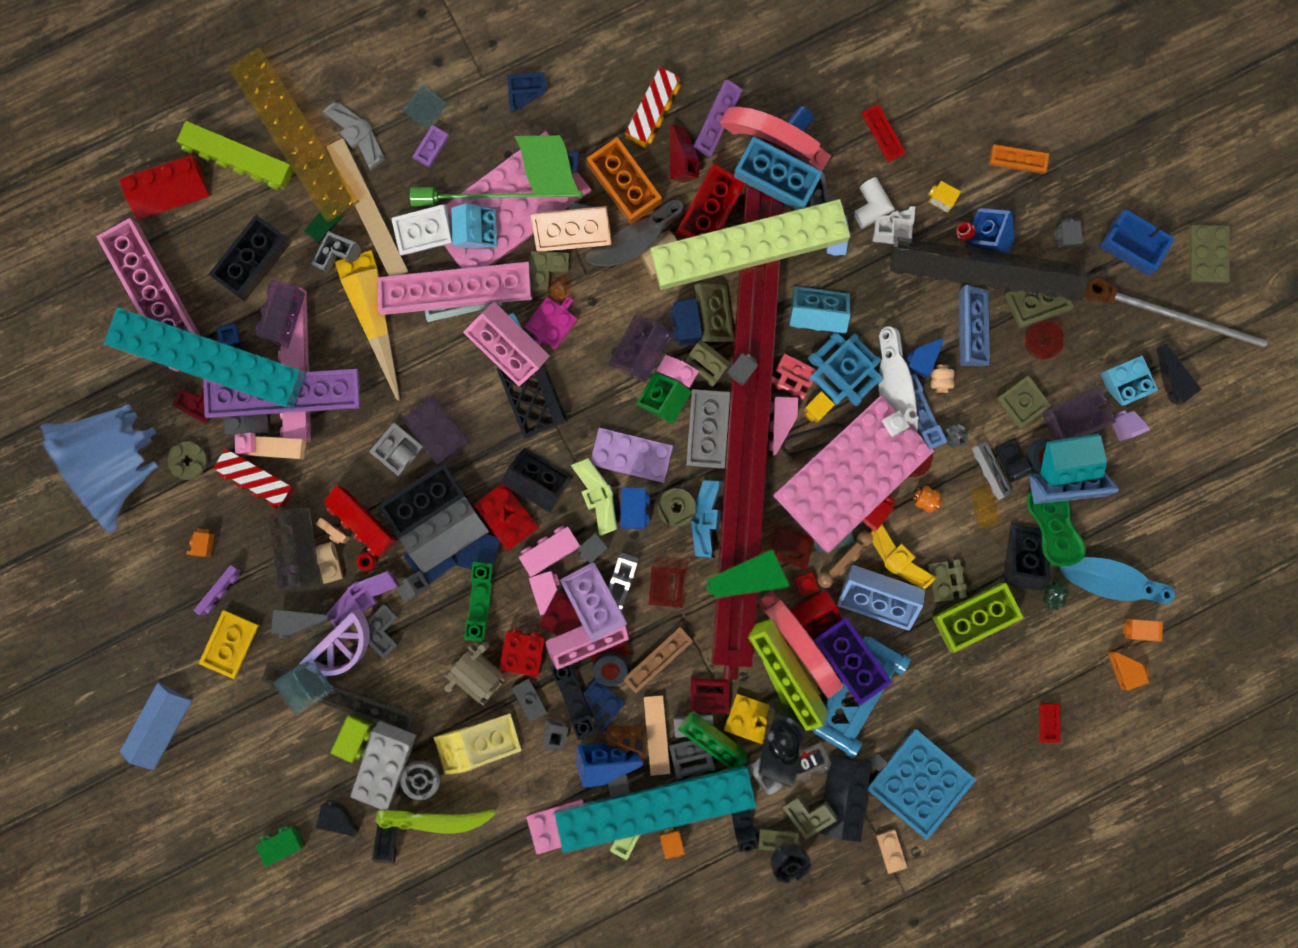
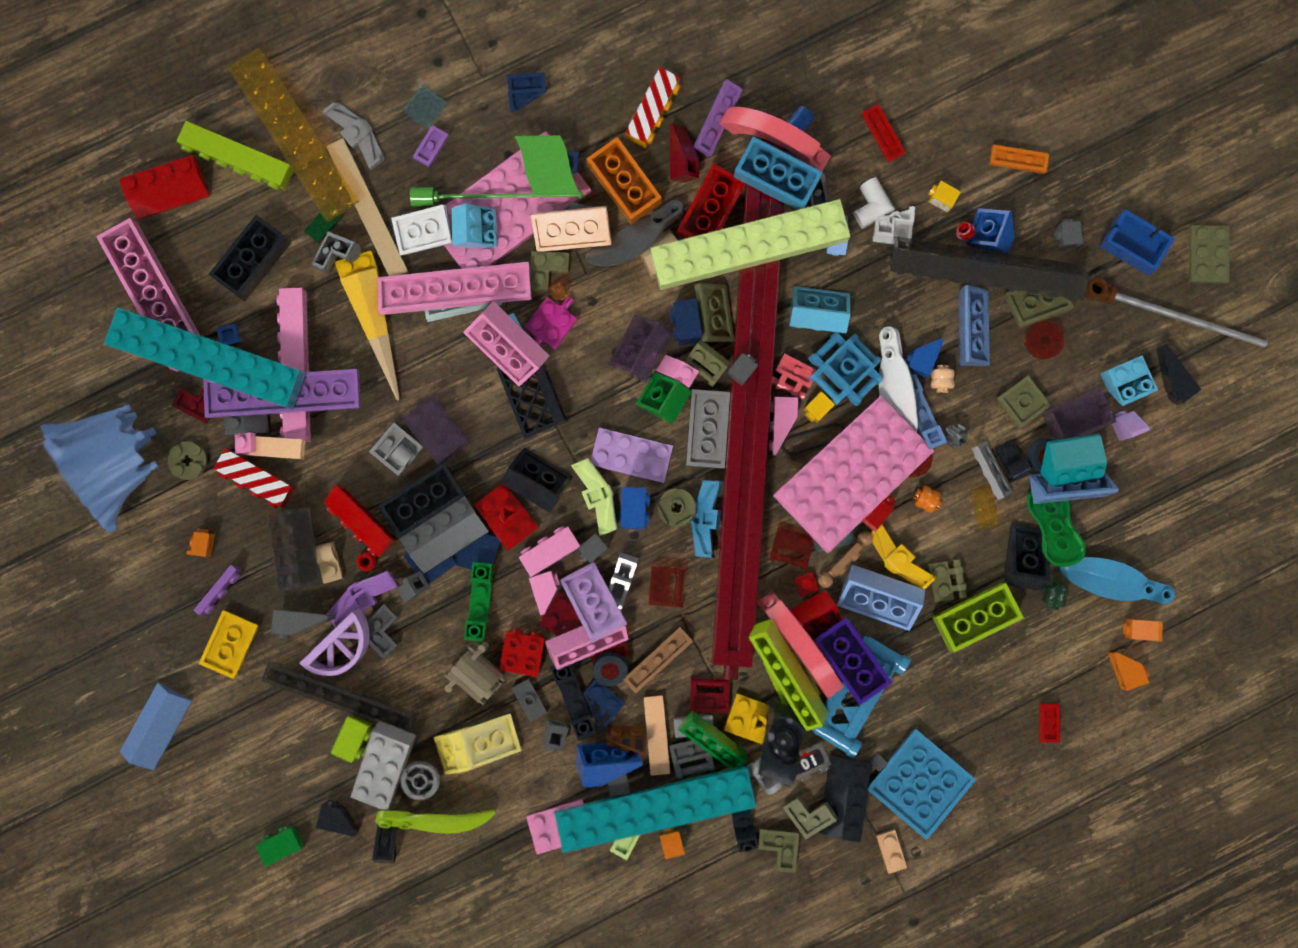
(279, 313): clear purple brick -> none
(303, 686): clear light blue slope -> none
(335, 534): light nougat plate -> none
(750, 576): green slope -> none
(790, 862): black cylinder -> none
(898, 423): white plate -> none

